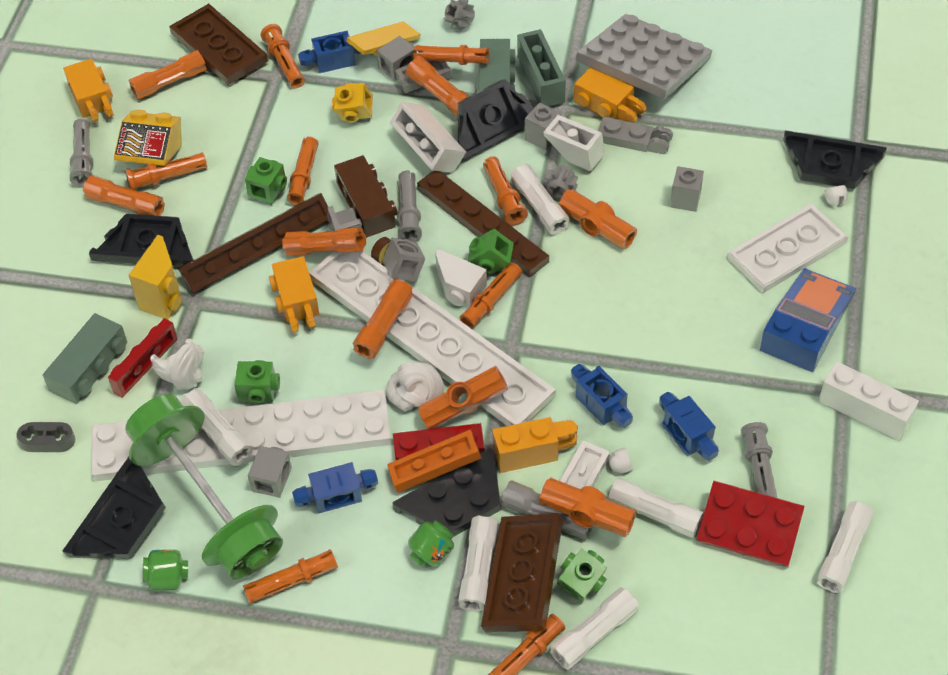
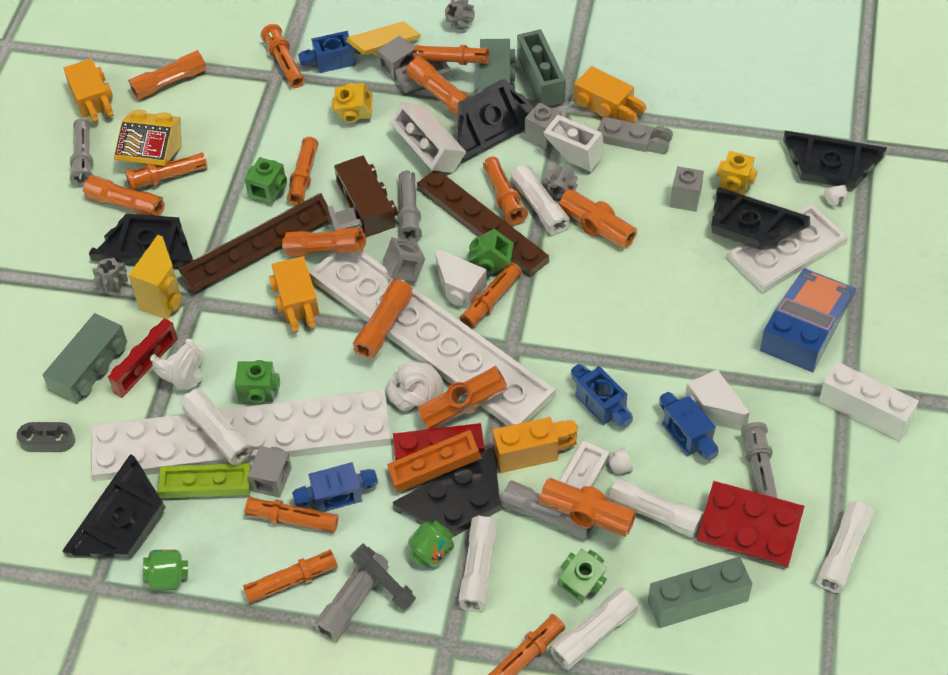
(110, 275): none -> light grey gear
(162, 430): bright green piece -> none
(204, 480): none -> lime plate
(219, 42): reddish brown plate -> none
(285, 513): none -> orange pin
(338, 613): none -> light grey axle
(379, 249): reddish brown tile -> none
(401, 596): none -> dark grey bar
(522, 573): reddish brown plate -> none
(644, 55): light grey plate -> none
(699, 592): none -> sand green brick
(718, 401): none -> white slope
(737, 172): none -> yellow brick
(754, 220): none -> black wing

